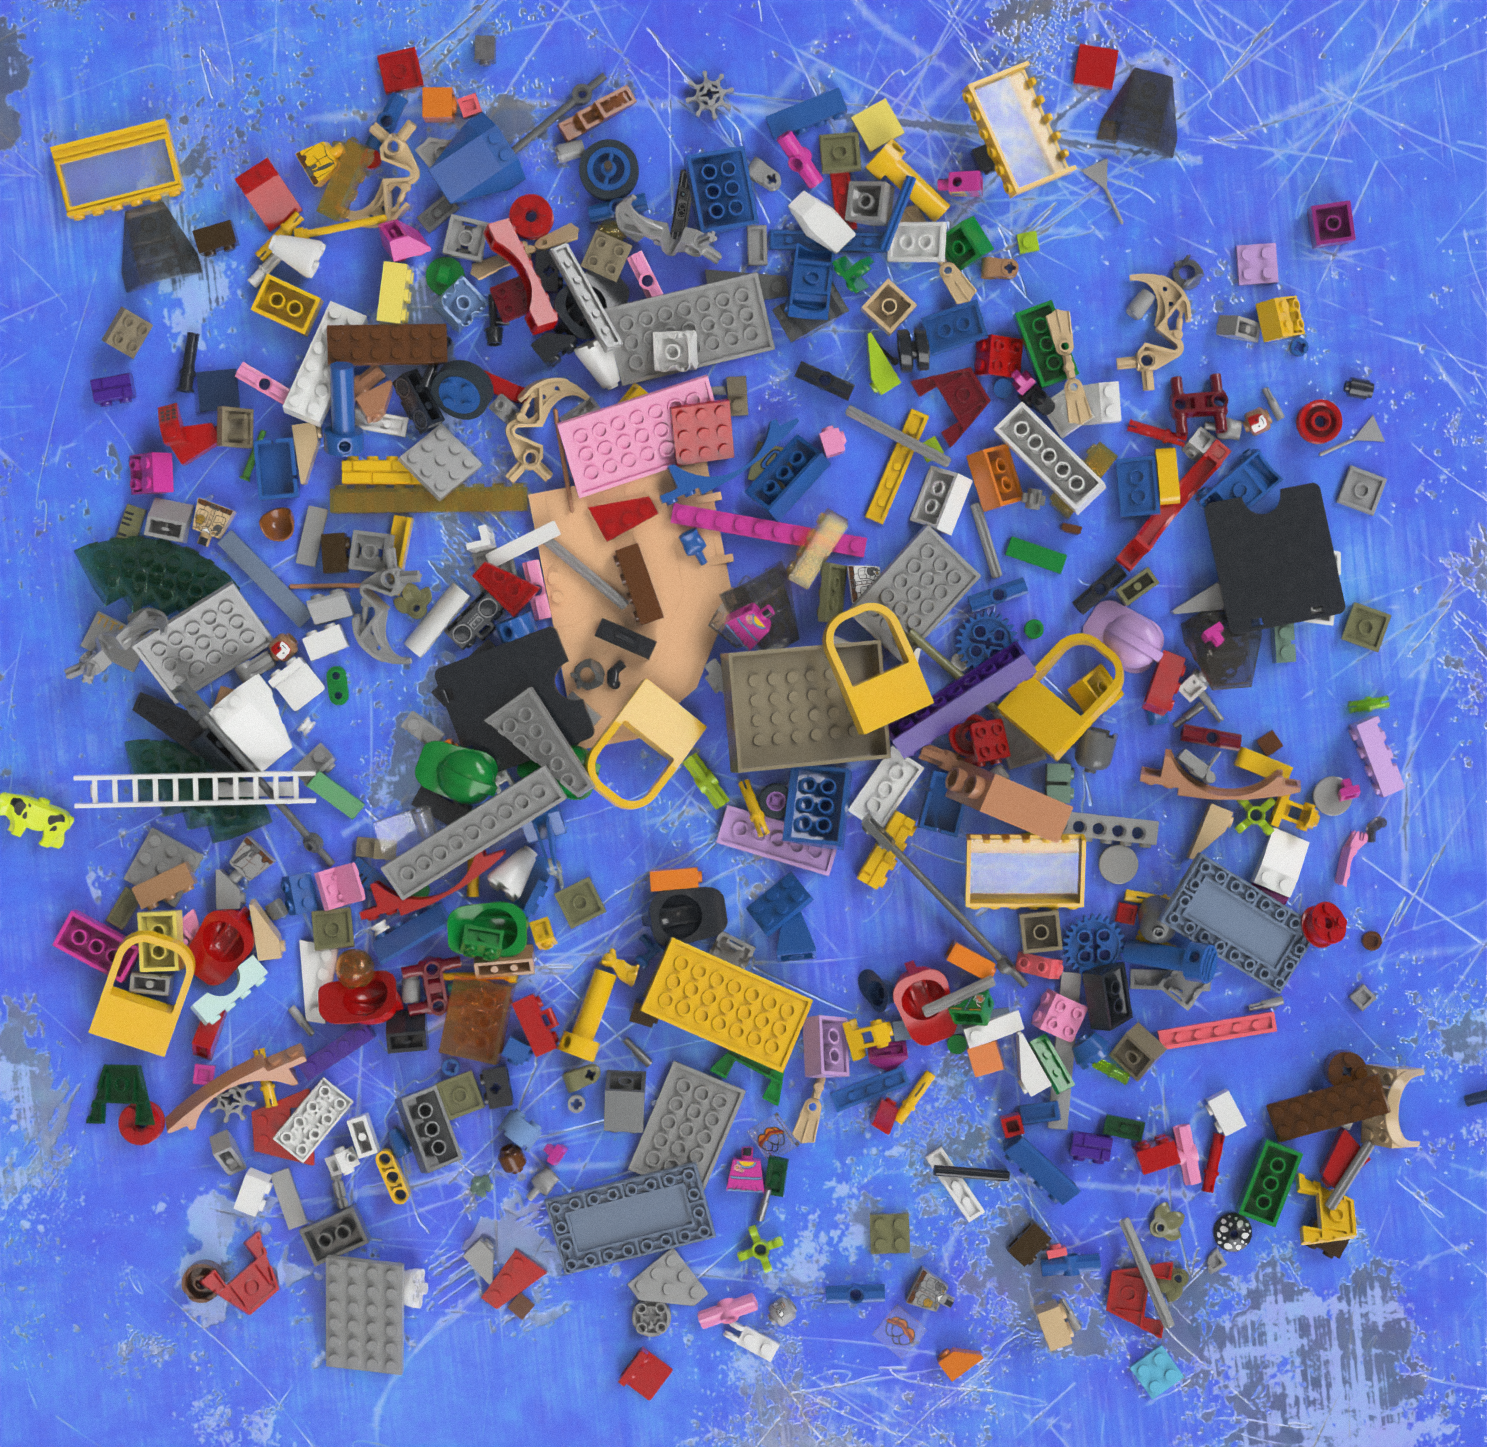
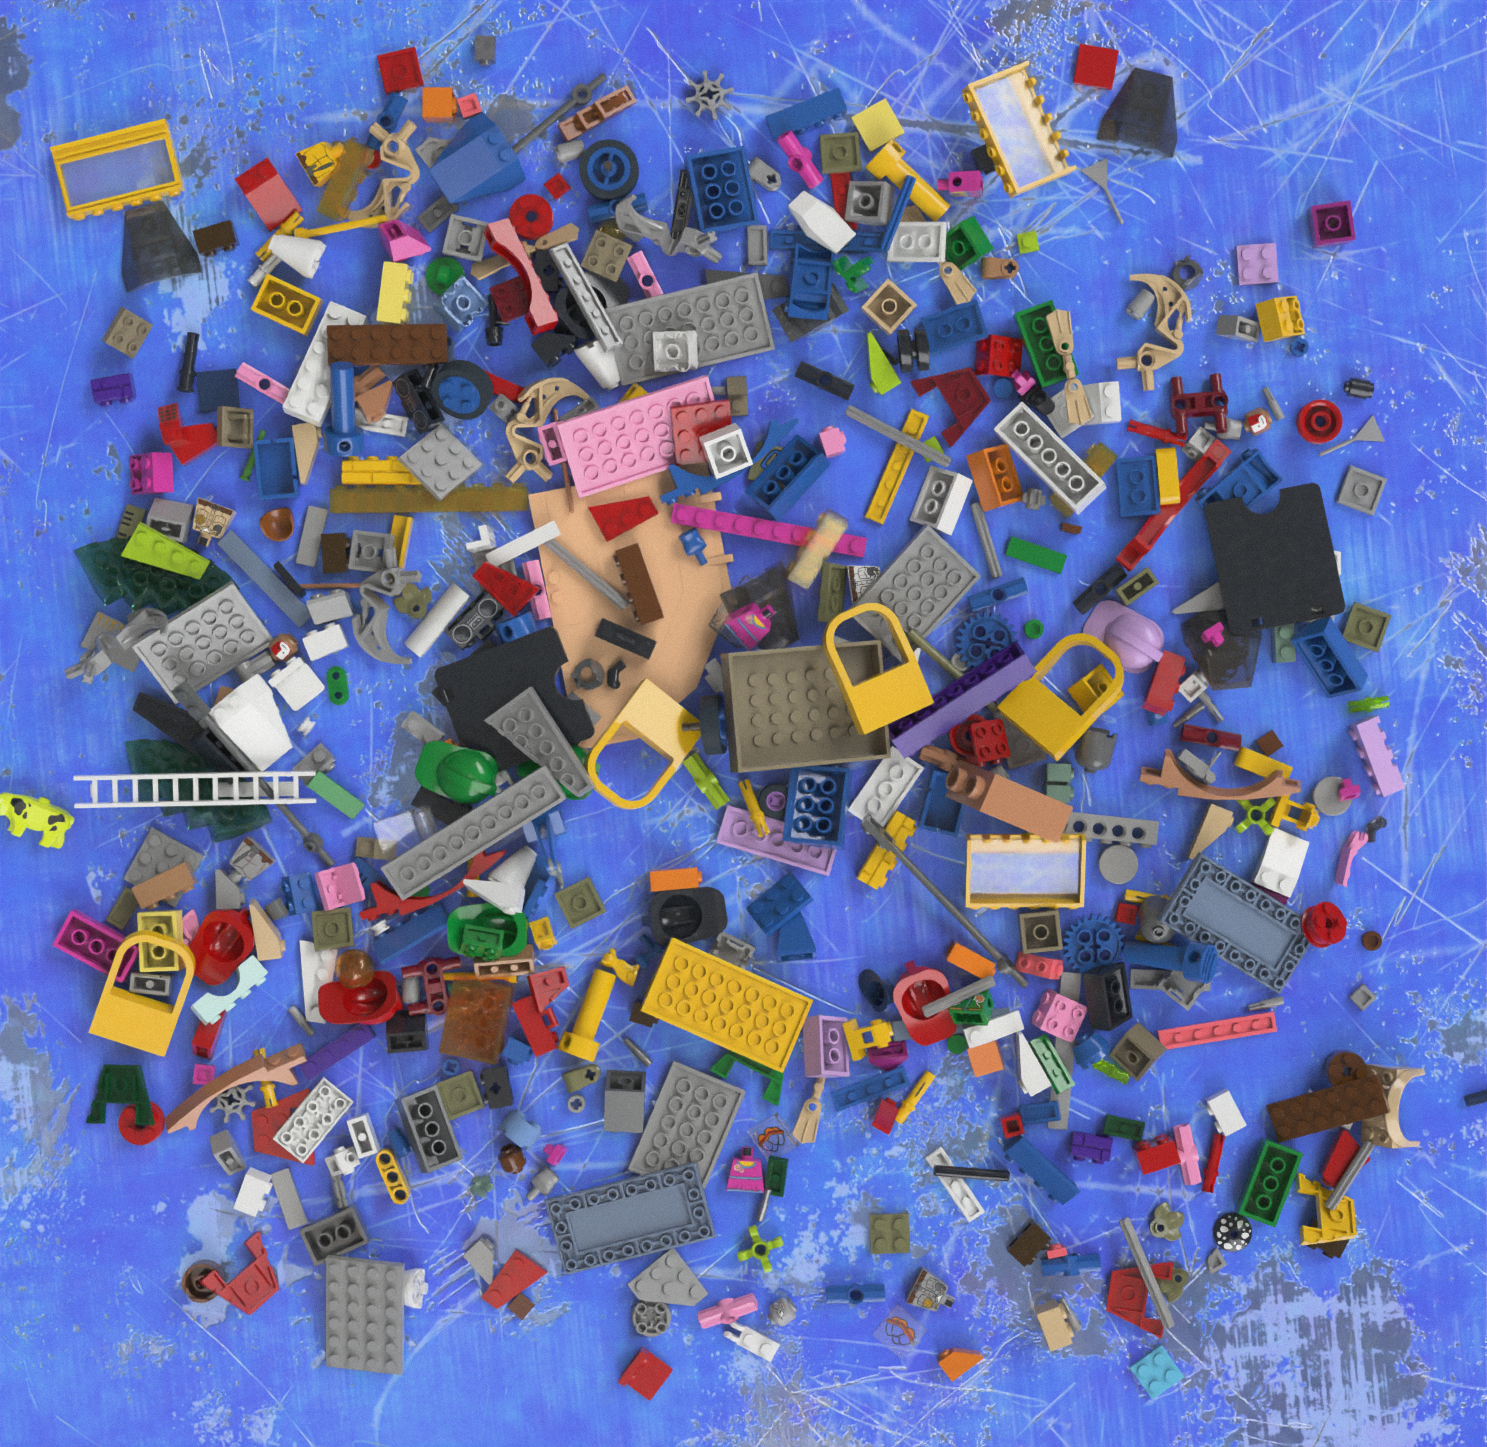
(161, 551): none -> lime wing
(289, 579): none -> black tile
(504, 896): none -> white slope
(546, 986): none -> wing
(552, 444): none -> bright pink brick
(557, 186): none -> red tile
(711, 725): none -> black wheel
(725, 450): none -> white brick
(1329, 658): none -> blue slope

